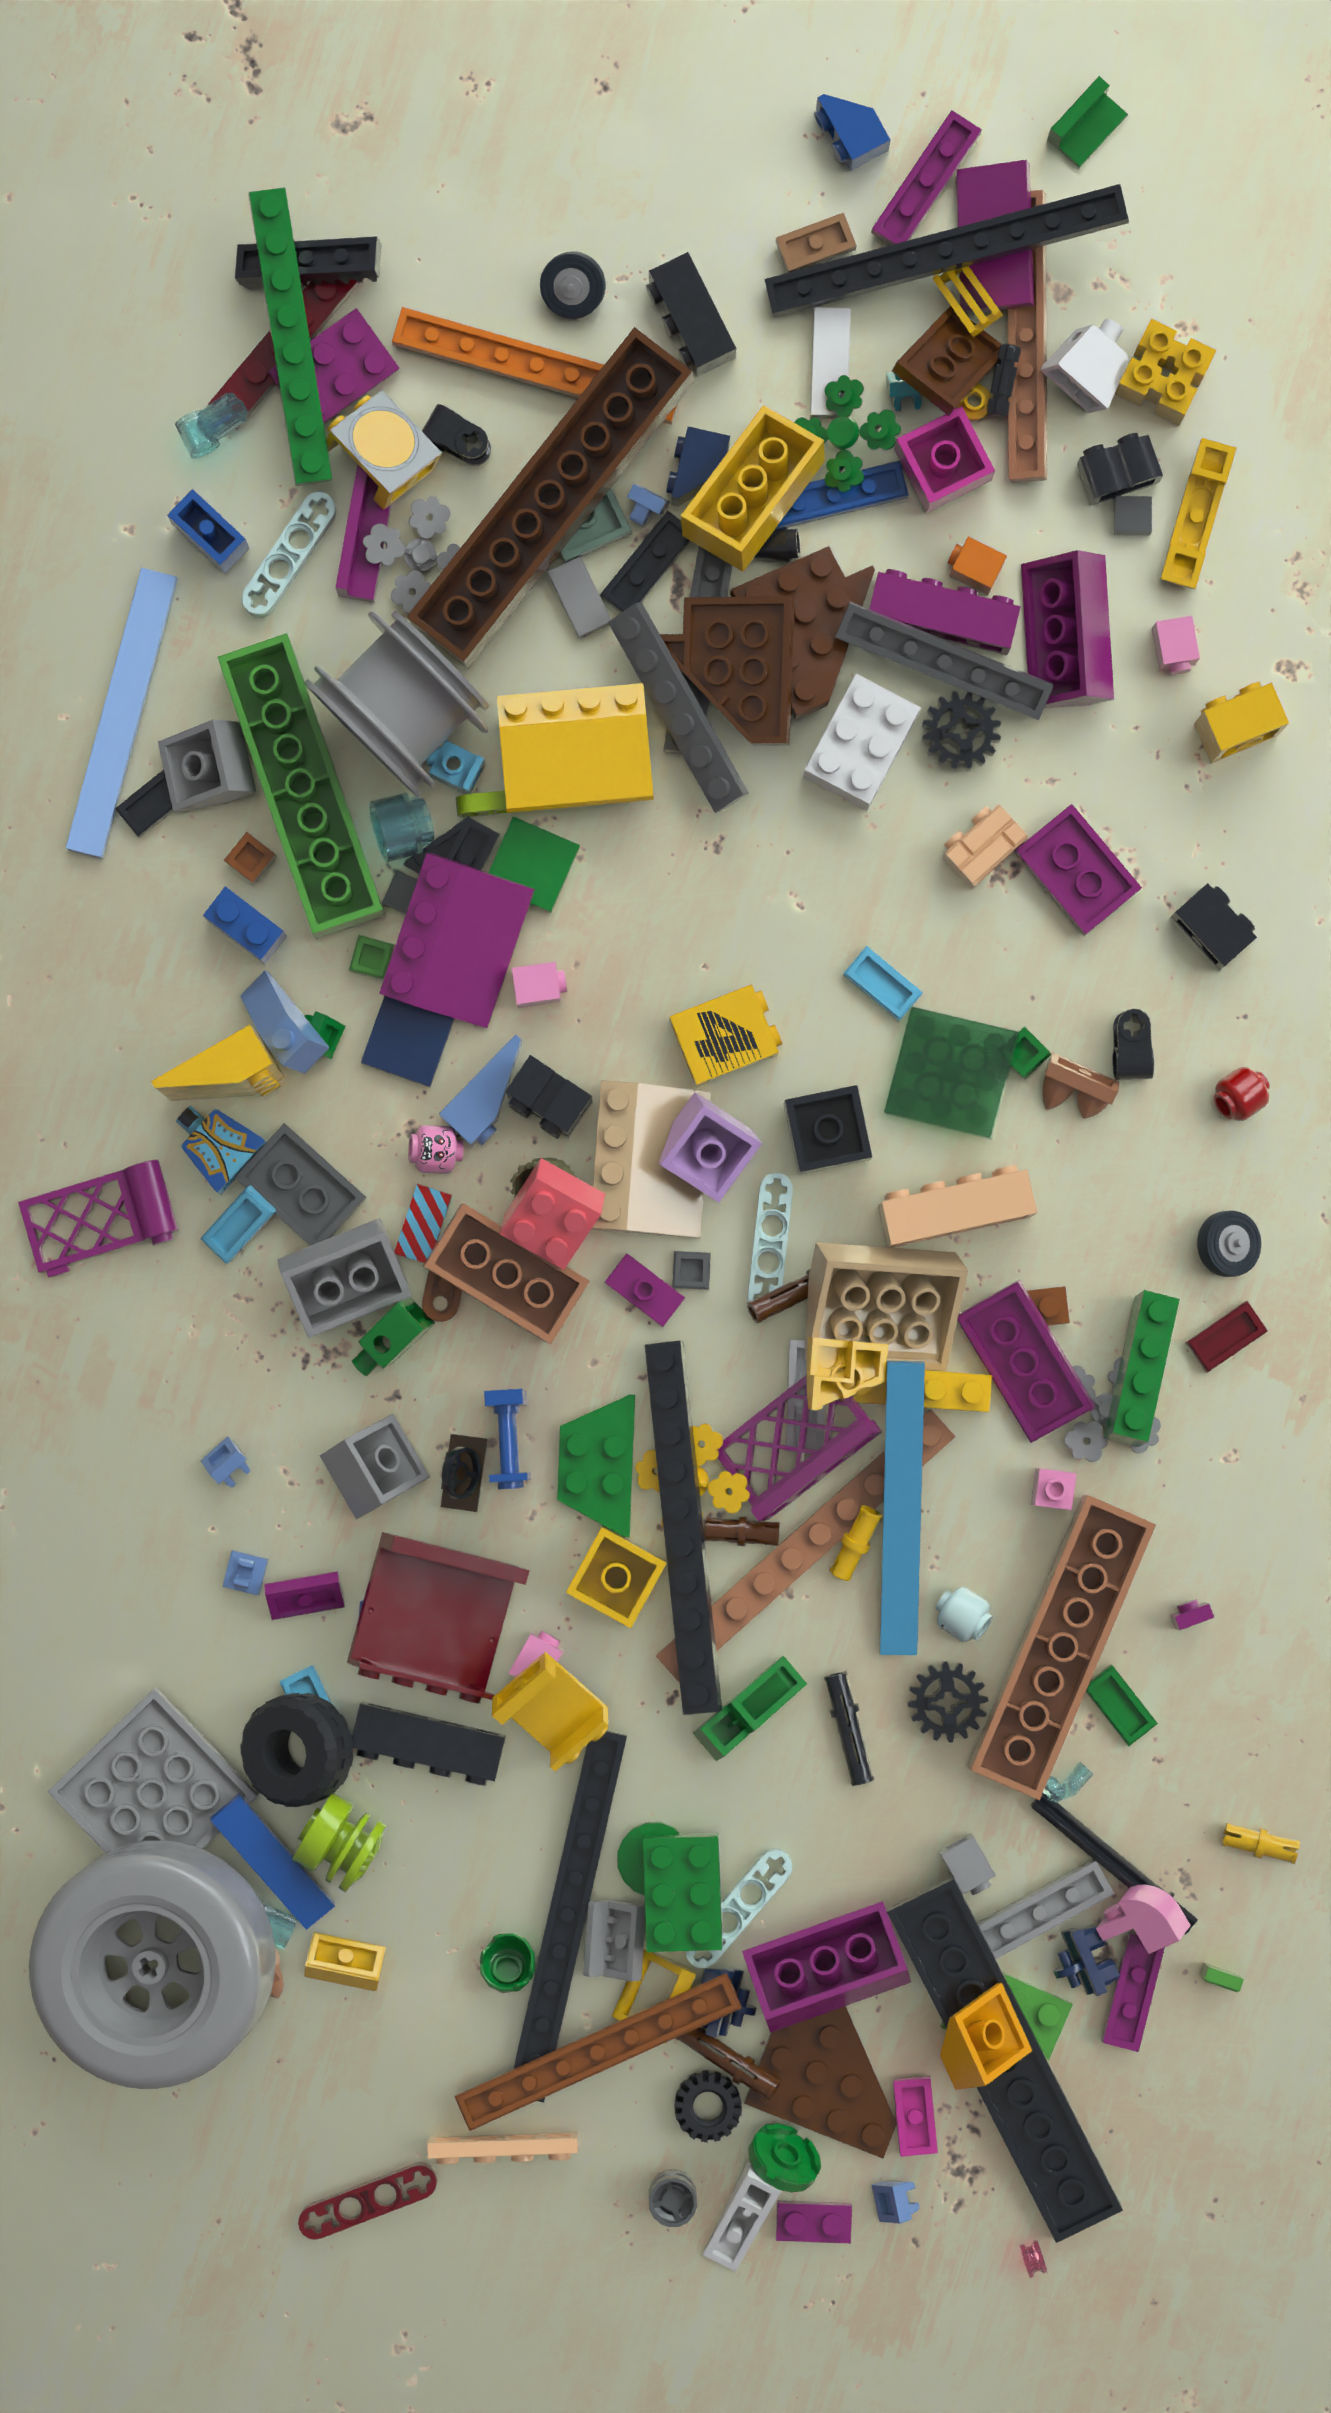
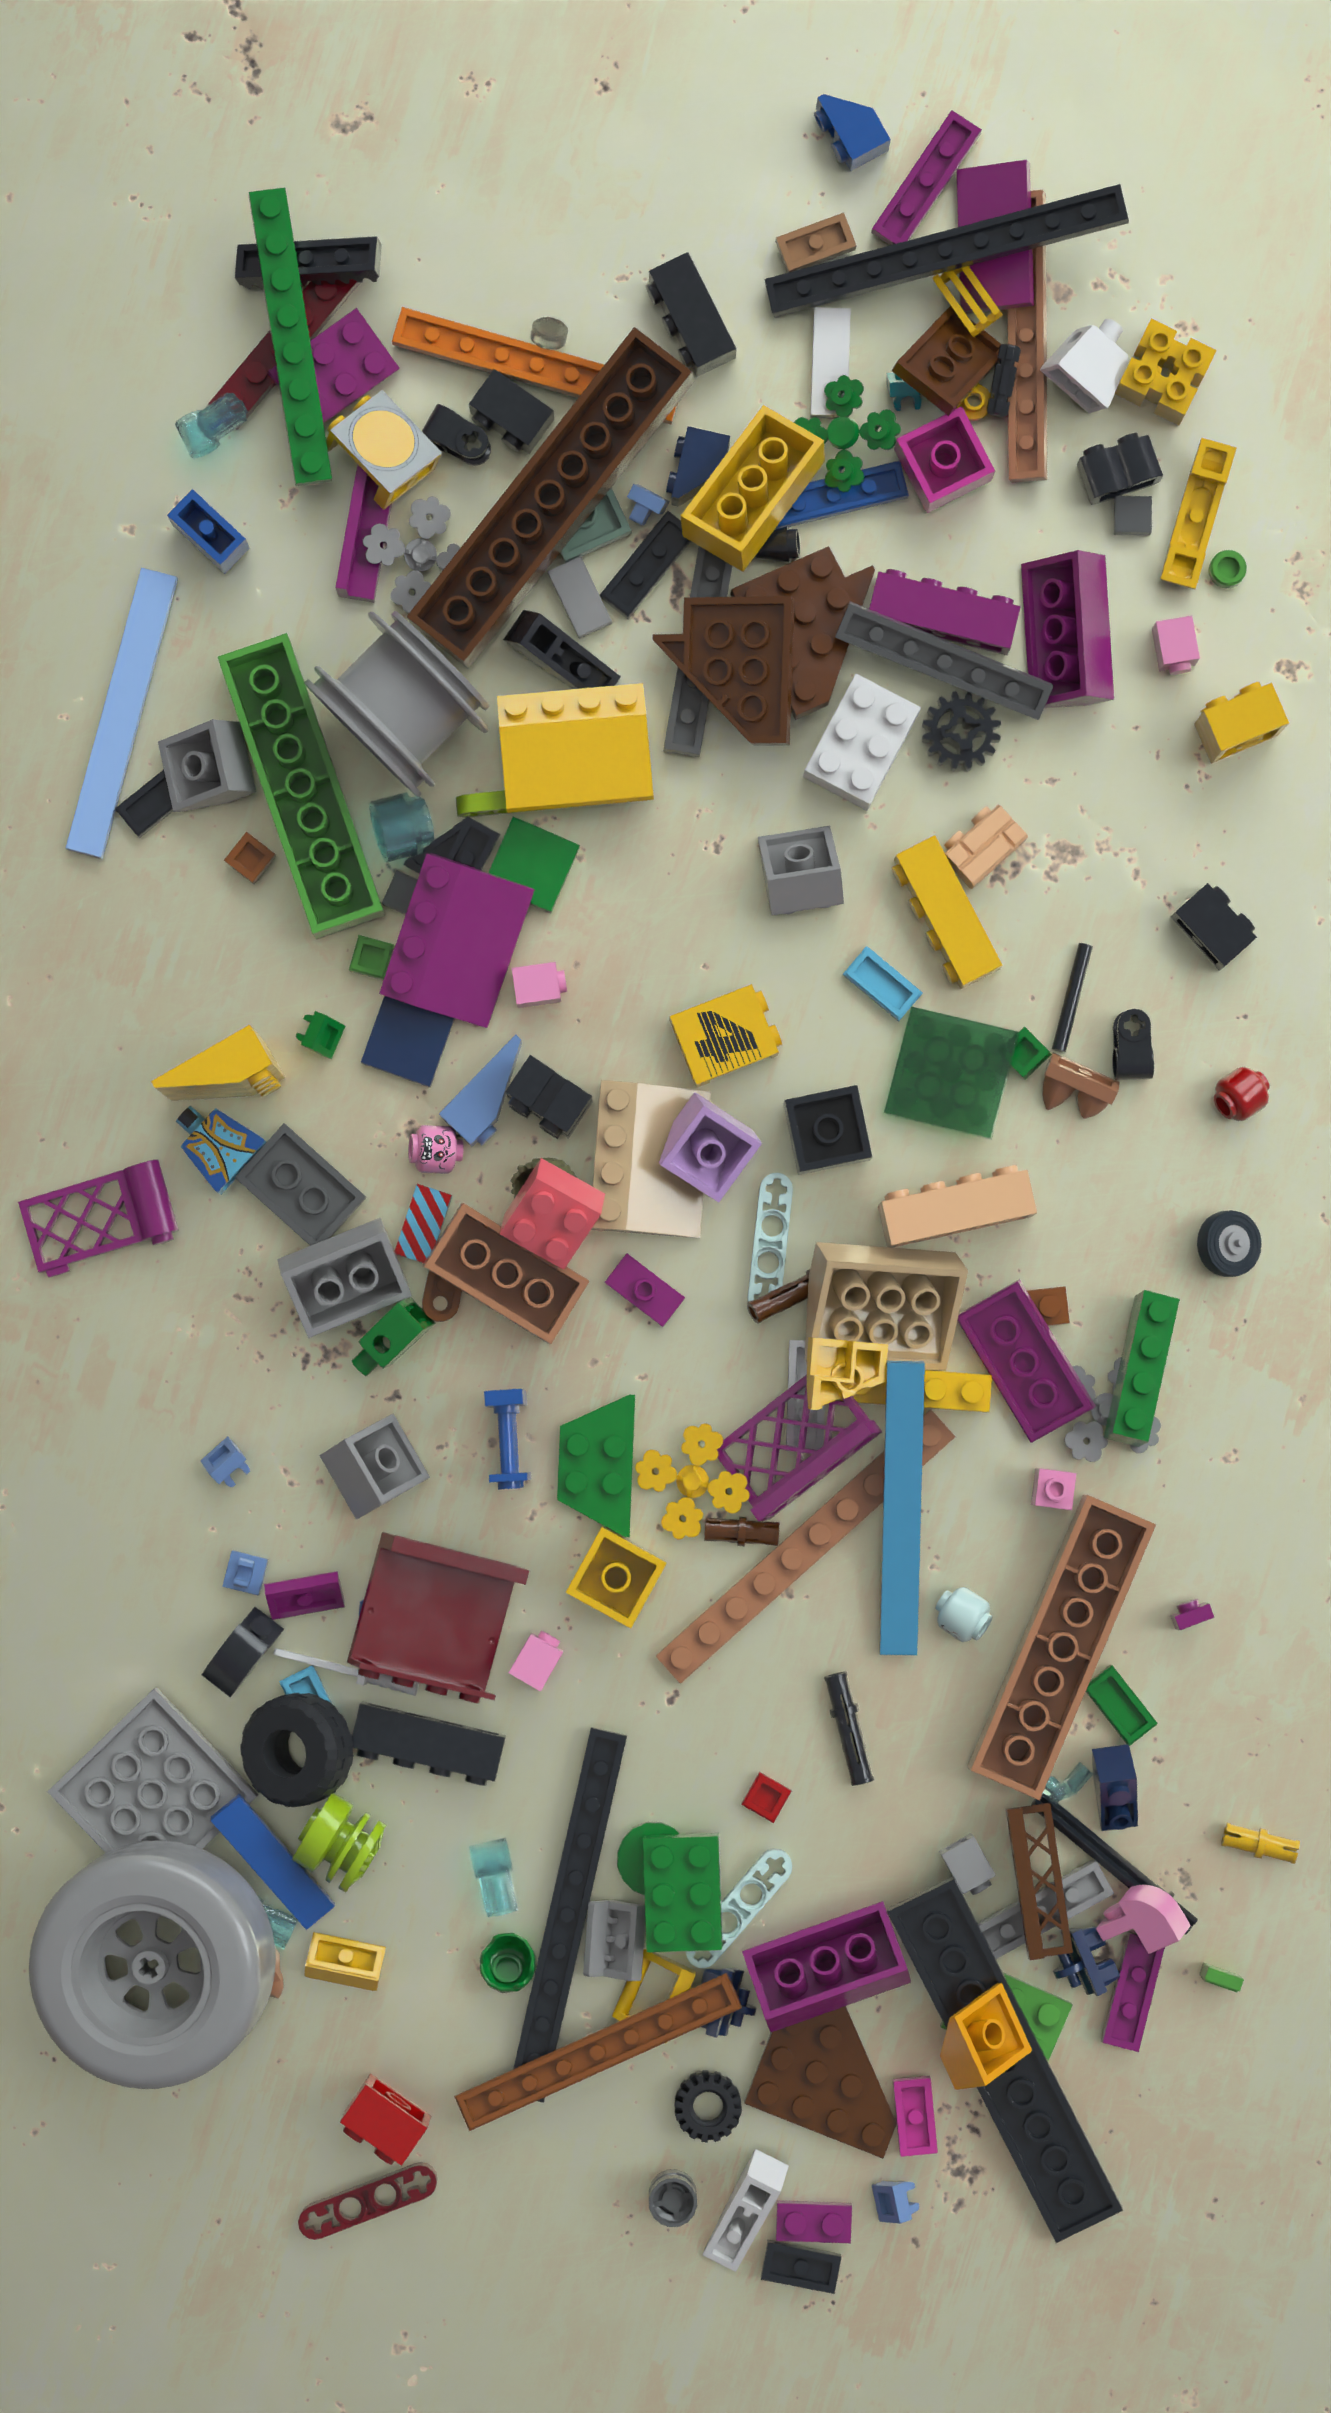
(238, 1224): medium azure tile -> none
(242, 1651): none -> black brick
(245, 925): blue brick -> none
(282, 1025): medium blue slope -> none
(293, 557): light aqua beam -> none
(384, 1680): none -> white sword
(385, 2121): none -> red brick
(463, 1472): piece -> none
(465, 776): medium azure brick -> none
(493, 1866): none -> clear light blue piece
(510, 412): none -> black brick
(518, 2146): light nougat plate -> none
(549, 333): none -> clear smoke tile
(552, 1709): yellow panel -> none
(558, 653): none -> black slope
(572, 285): black wheel -> none
(678, 707): dark grey plate -> none
(683, 1528): black plate -> none
(691, 1270): dark grey tile -> none
(749, 1708): green slope -> none
(765, 2084): reddish brown pin -> none
(766, 1797): none -> red tile
(784, 2158): green tile -> none
(801, 870): none -> light grey slope
(801, 2266): none -> black plate
(855, 1543): yellow pin -> none
(946, 1684): black gear -> none
(947, 913): none -> yellow brick
(976, 565): orange brick -> none
(1025, 1884): none -> reddish brown fence
(1033, 2258): clear pink bush -> none
(1072, 997): none -> black bar
(1078, 869): magenta plate -> none
(1086, 123): green panel -> none
(1115, 1787): none -> dark blue slope
(1226, 1336): dark red tile -> none
(1227, 569): none -> bright green tile

